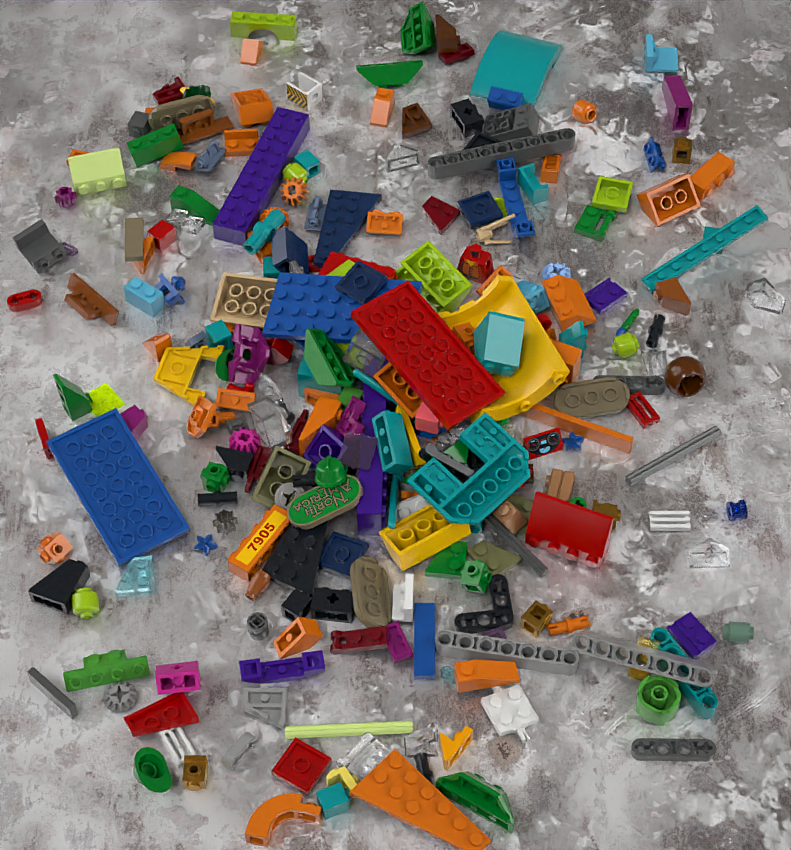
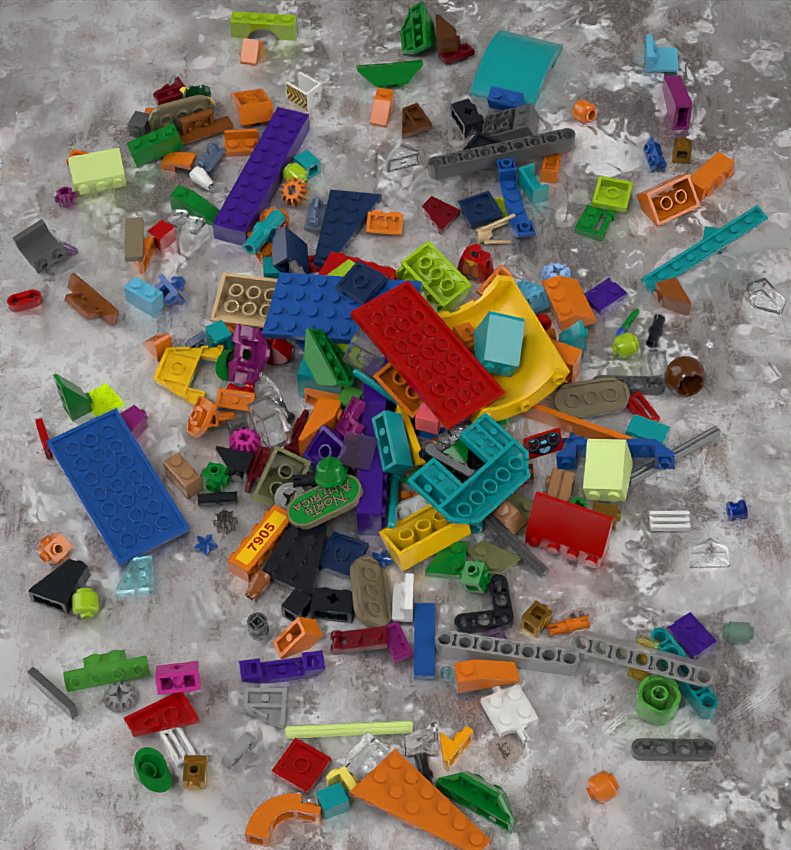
(183, 475): none -> medium nougat brick
(200, 177): none -> white cone
(382, 558): none -> blue plant
(602, 787): none -> orange head
(607, 470): none -> yellowish green slope
(638, 448): none -> blue slope
(647, 429): none -> teal brick

